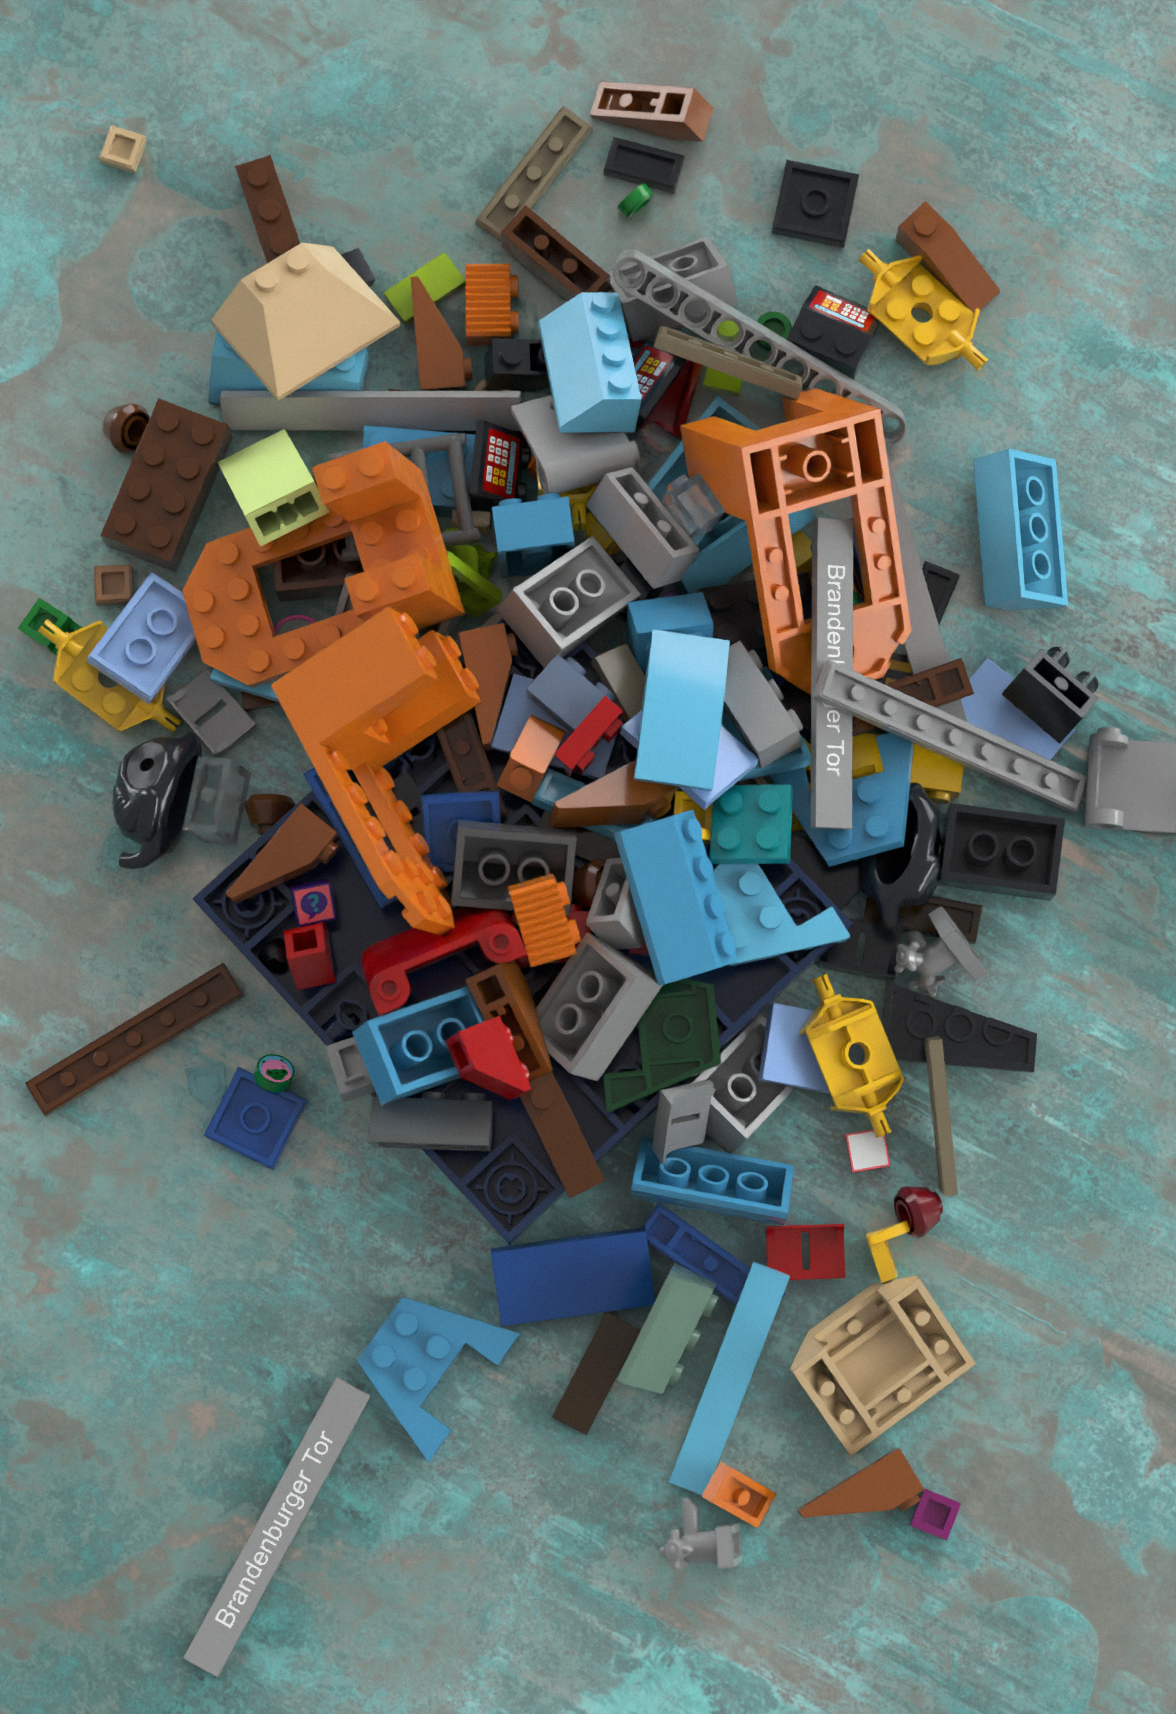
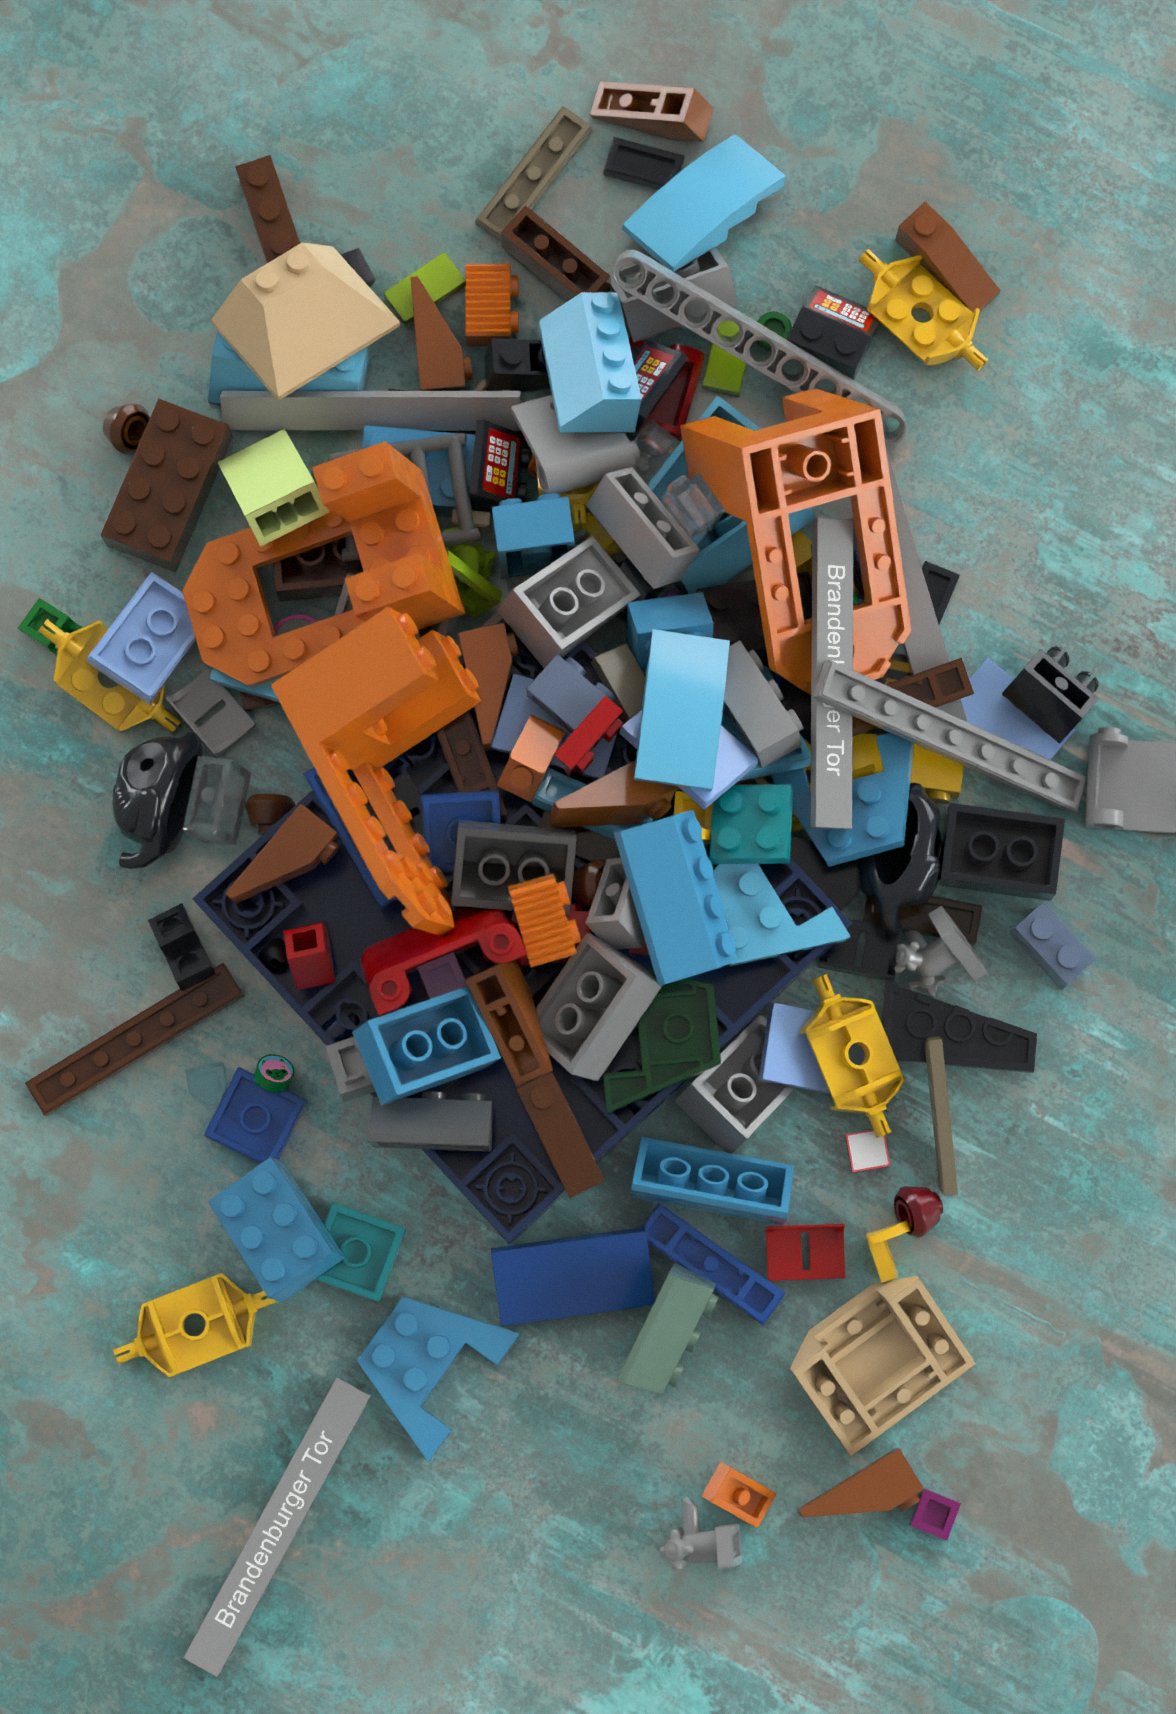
(113, 584): medium nougat tile -> none
(123, 149): tan tile -> none
(181, 947): none -> black slope
(228, 1328): none -> yellow plate
(276, 1229): none -> dark azure brick
(312, 902): tile -> none
(368, 1249): none -> teal plate
(442, 975): none -> lavender plate
(488, 1059): red slope -> none
(596, 1373): dark brown tile -> none
(635, 200): green tile -> none
(681, 1117): light grey piece -> none
(703, 203): none -> medium azure slope
(728, 362): dark tan tile -> none
(729, 1378): medium azure tile -> none
(815, 203): black tile -> none
(1020, 531): medium azure slope -> none
(1052, 946): none -> sand blue brick

